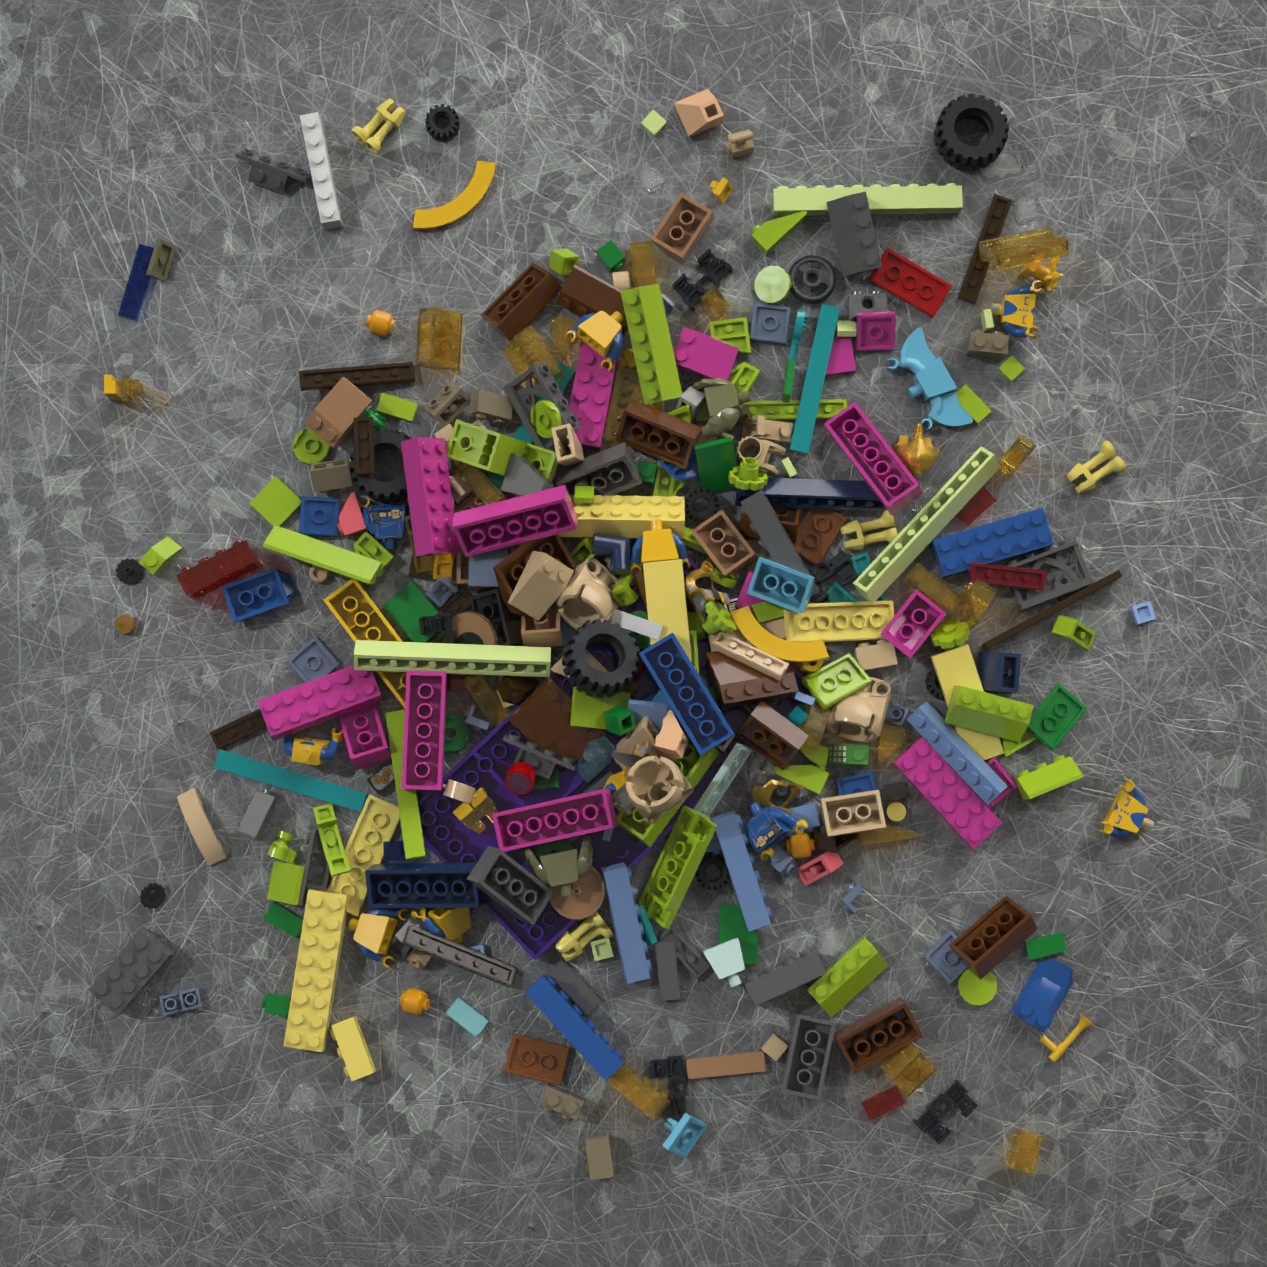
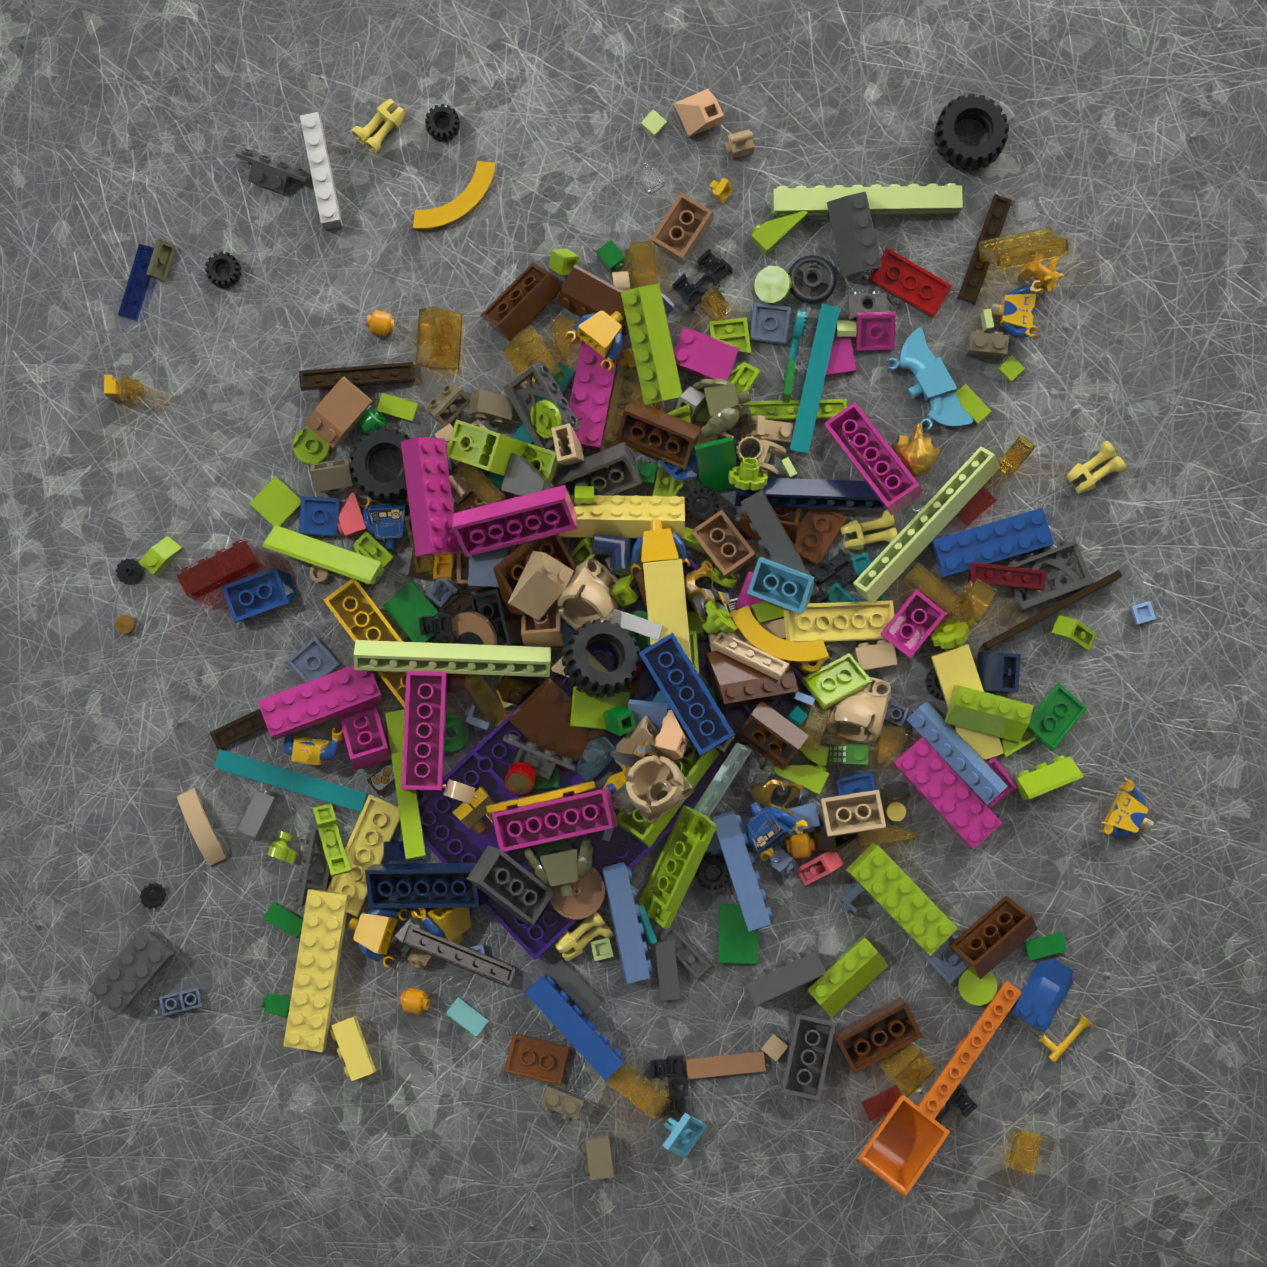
(219, 259): none -> black tyre
(285, 882): lime tile -> none
(364, 446): dark brown tile -> none
(539, 798): none -> yellow tile
(726, 960): light aqua torso -> none
(901, 899): none -> lime brick
(909, 1132): none -> orange plate

